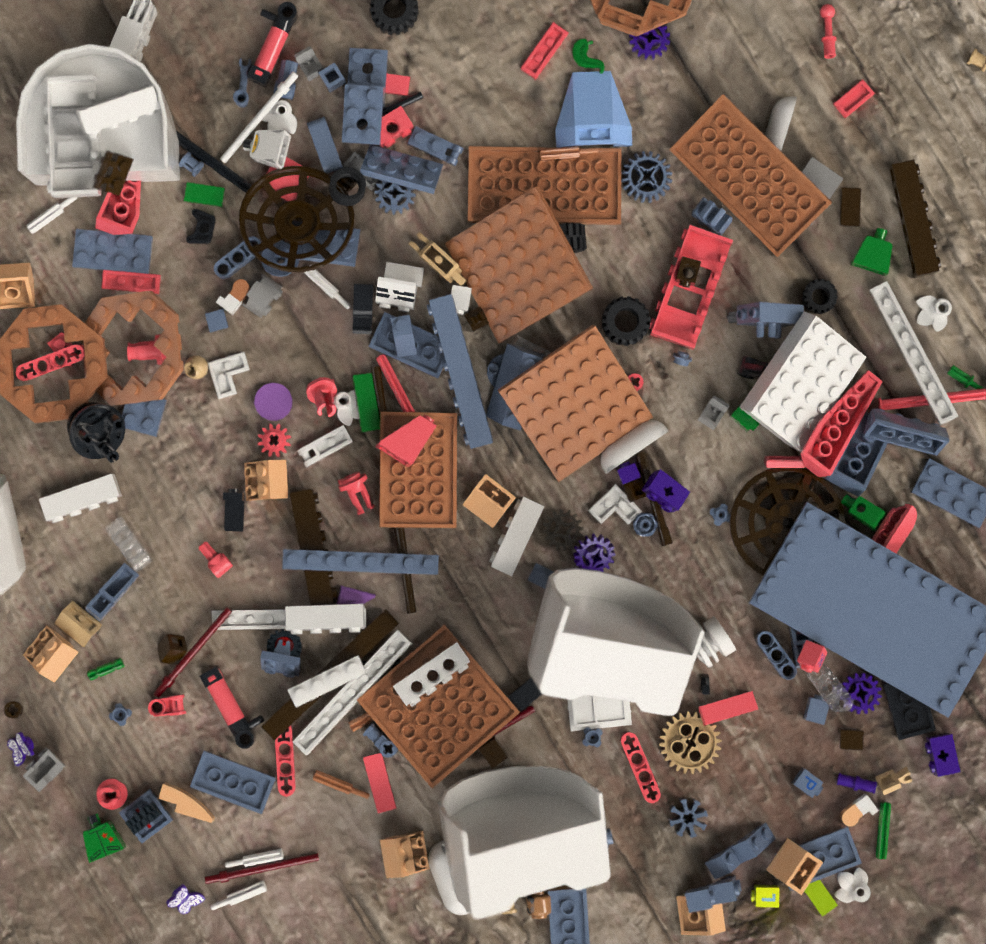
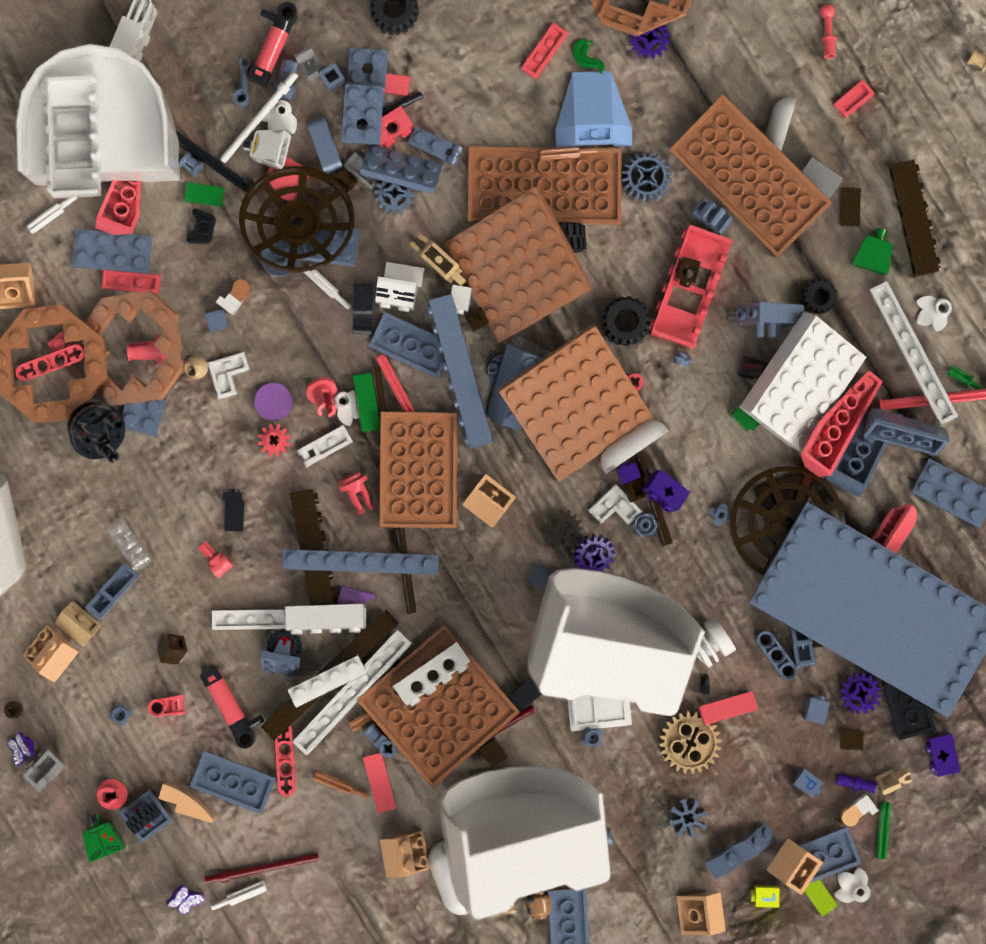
(80, 497): white brick -> none
(105, 669): green axle -> none
(116, 174): dark brown plate -> none
(118, 109): white brick -> none
(169, 679): dark red bar -> none
(228, 259): sand blue beam -> none
(257, 858): white axle -> none
(262, 295): light grey cylinder -> none
(266, 480): light nougat slope -> none
(350, 173): black tyre -> none
(403, 336): sand blue slope -> none
(408, 441): coral slope -> none
(517, 536): white brick -> none
(643, 766): coral beam -> none
(713, 412): light grey bracket -> none
(716, 893): sand blue arch -> none
(784, 462): coral tile -> none
(812, 657): coral brick -> none
(838, 691): clear beam -> none
(870, 517): green torso -> none

